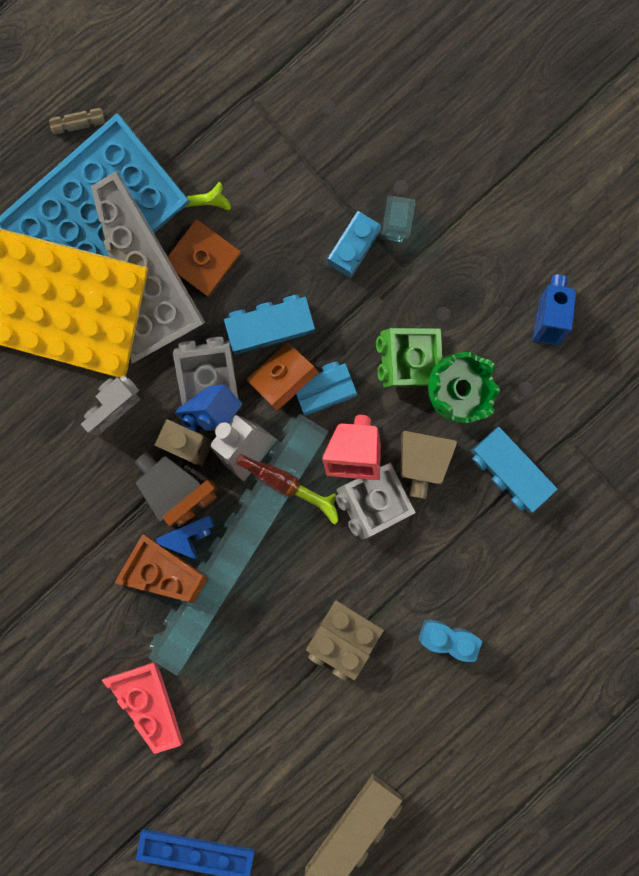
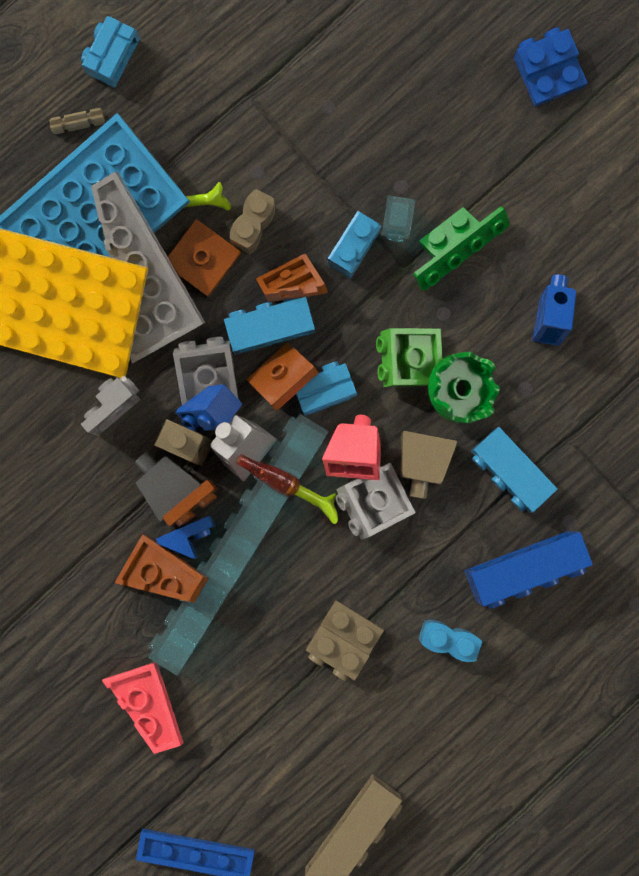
(110, 51): none -> dark azure brick
(256, 216): none -> dark tan brick
(292, 280): none -> dark orange wing
(456, 241): none -> green bracket
(527, 568): none -> blue brick
(550, 66): none -> blue plate

